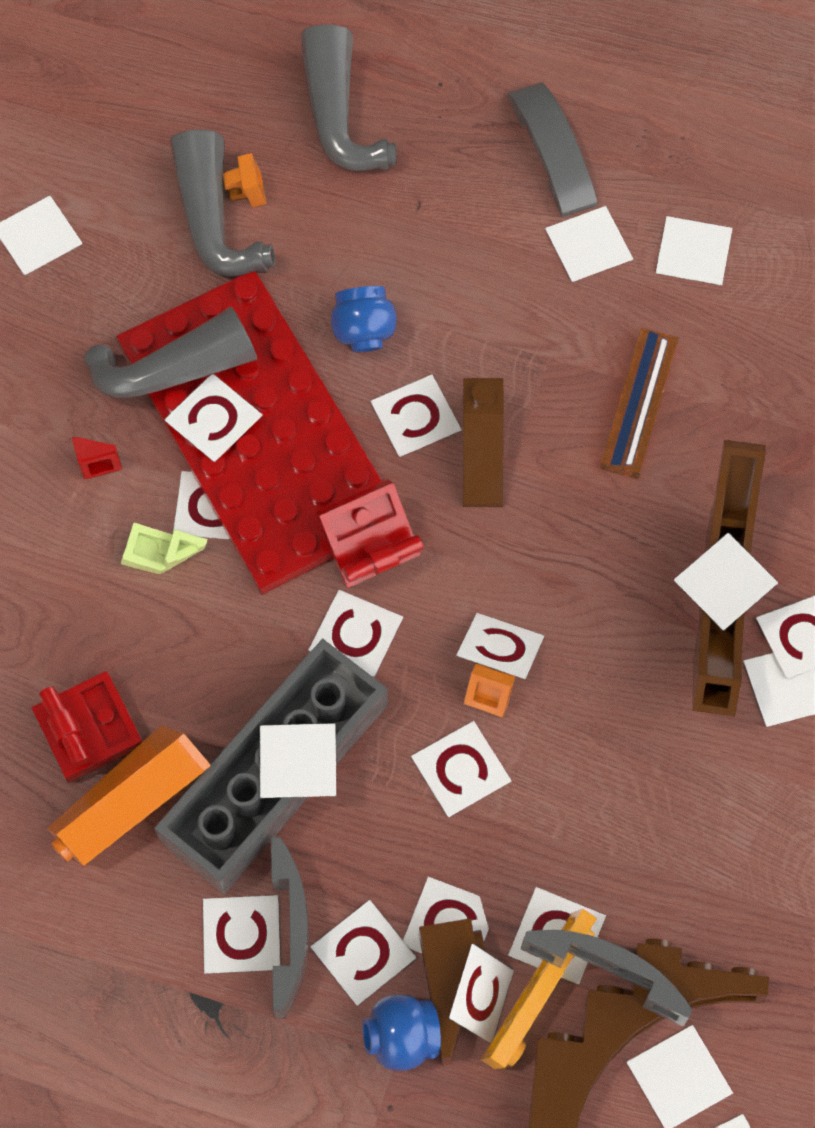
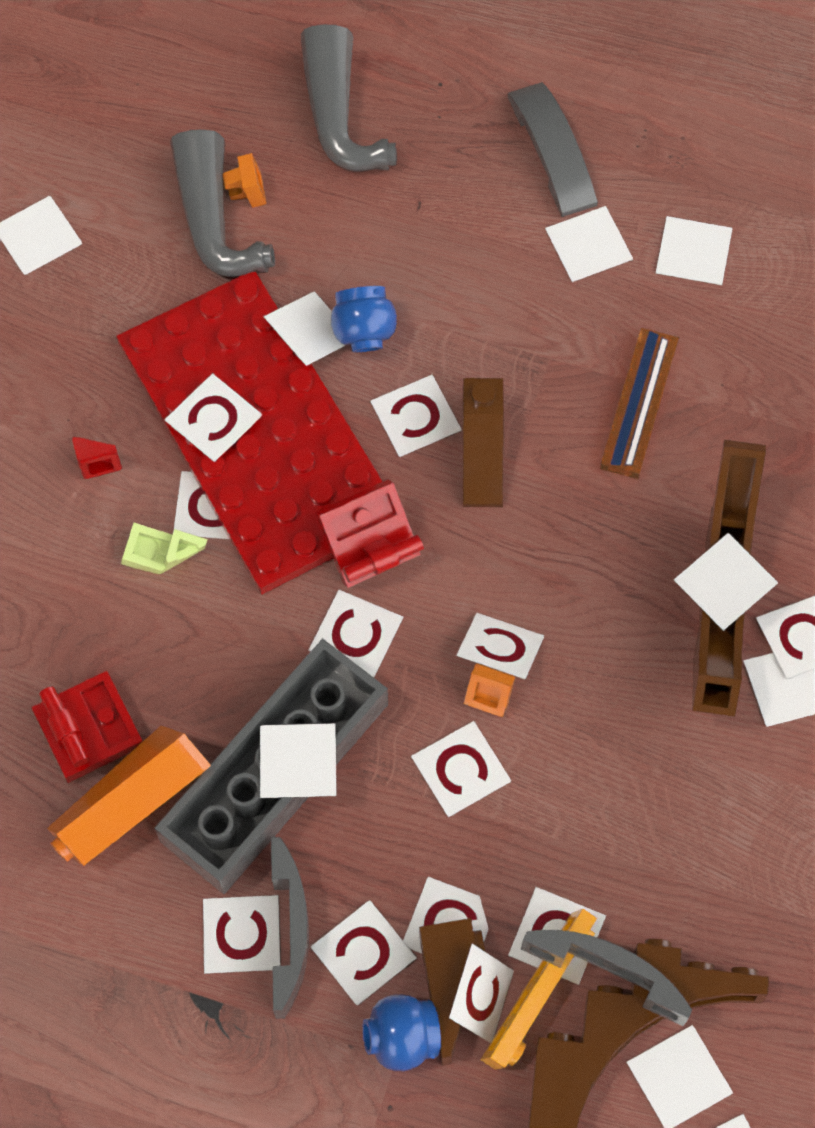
(201, 352): dark grey animal -> none
(306, 328): none -> white sticker

